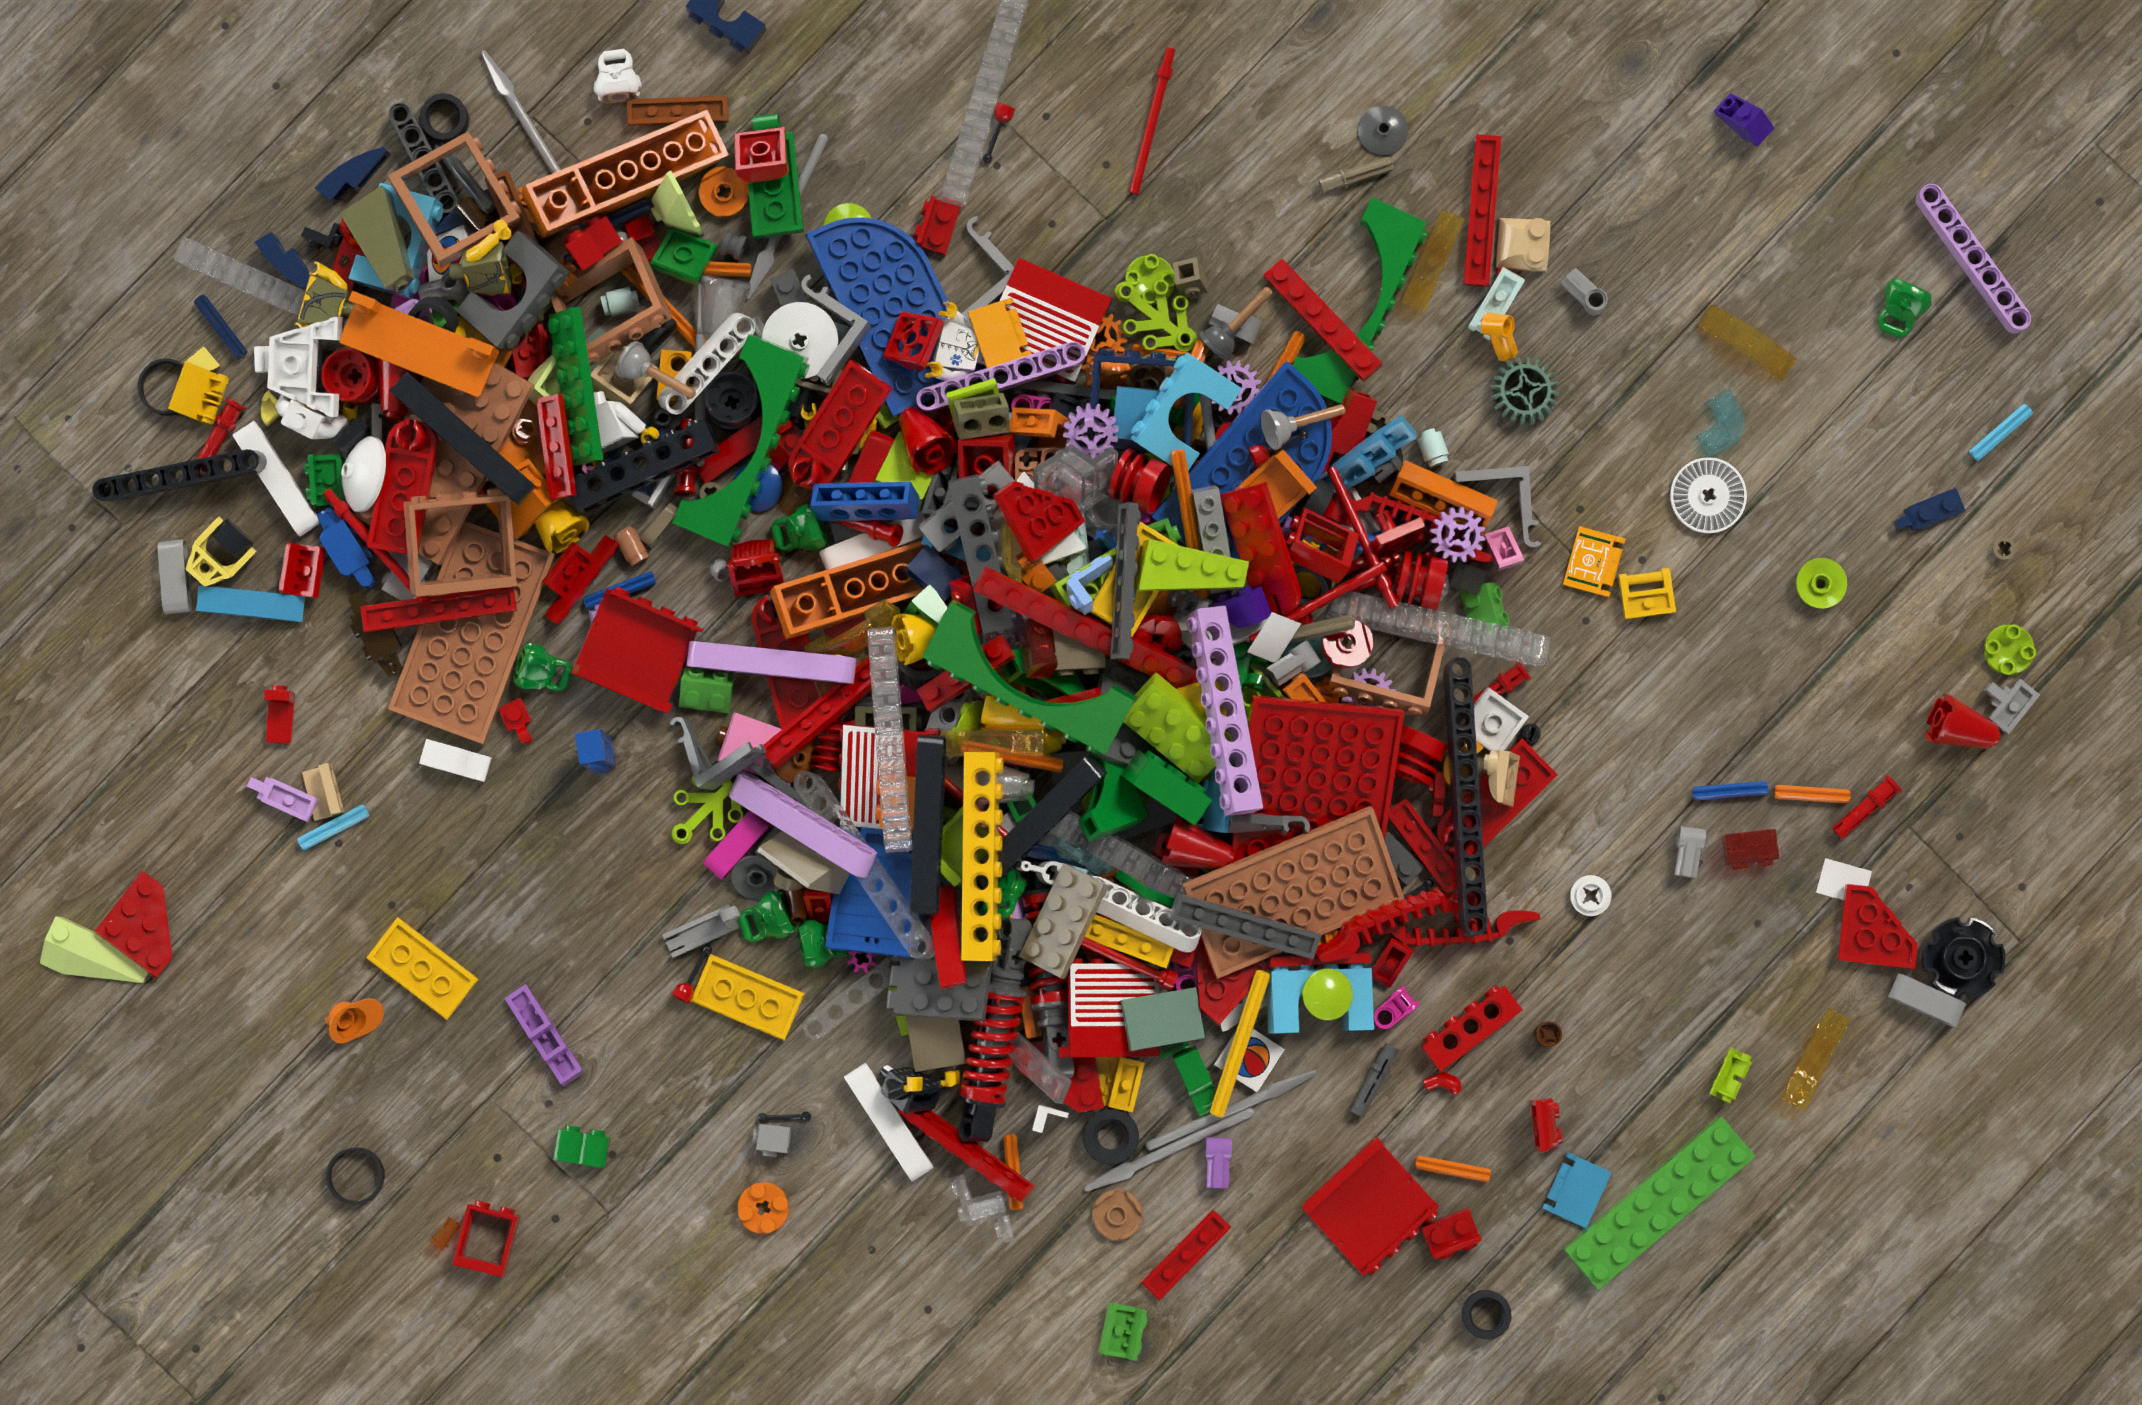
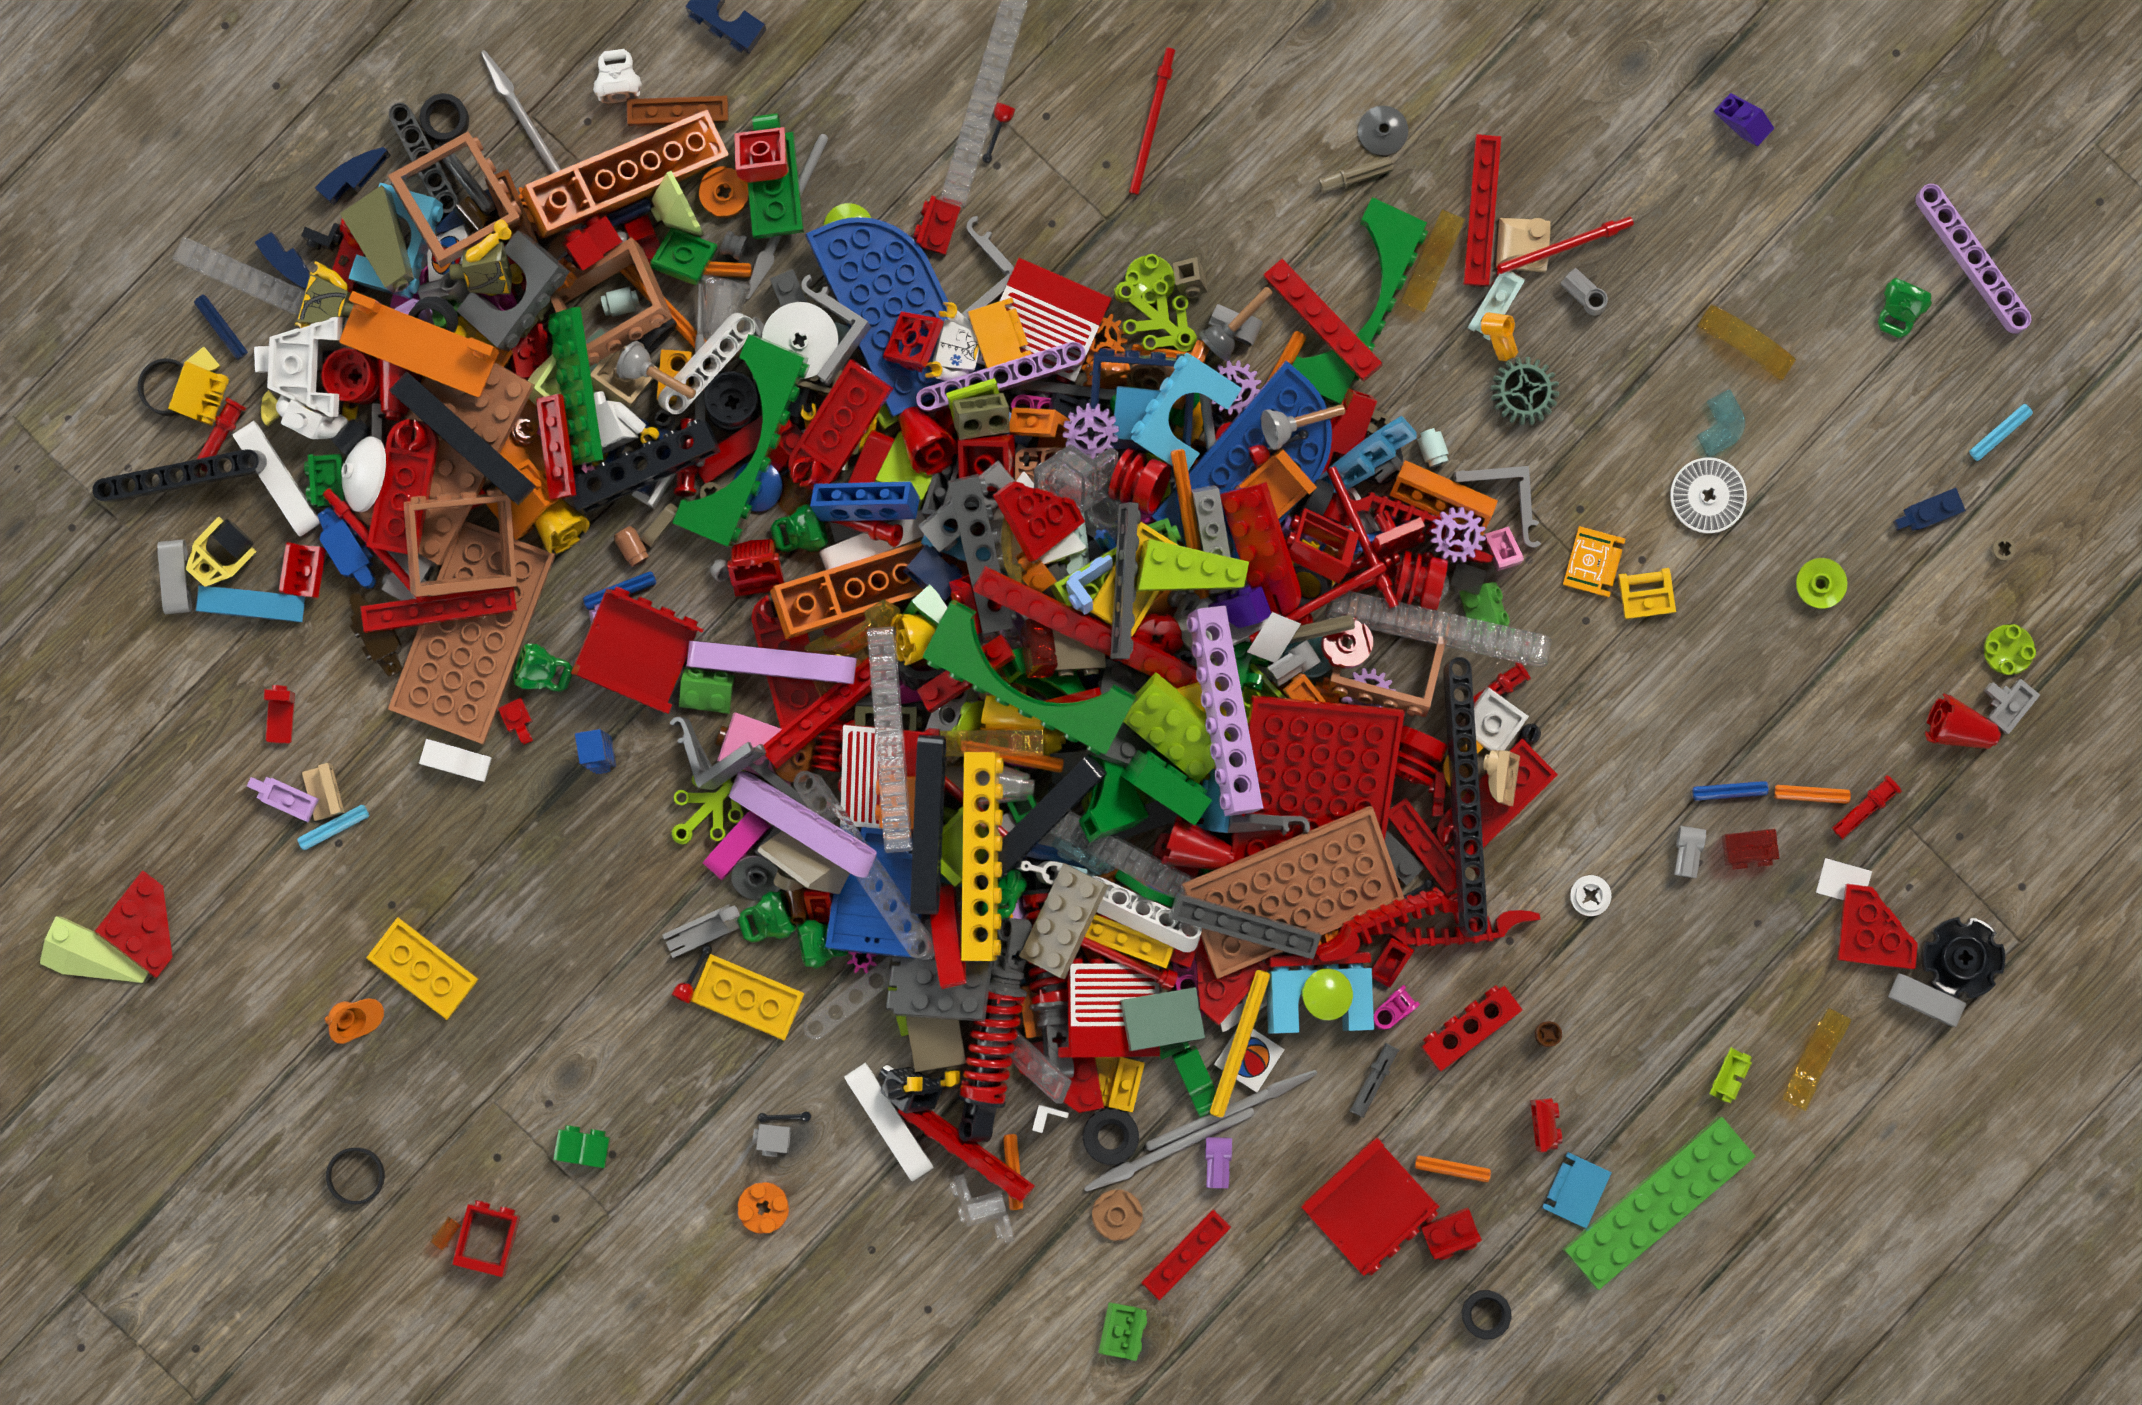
(544, 1035): medium lavender slope -> none
(574, 573): red bracket -> none
(1444, 1080): red arm -> none
(1607, 229): none -> red bar

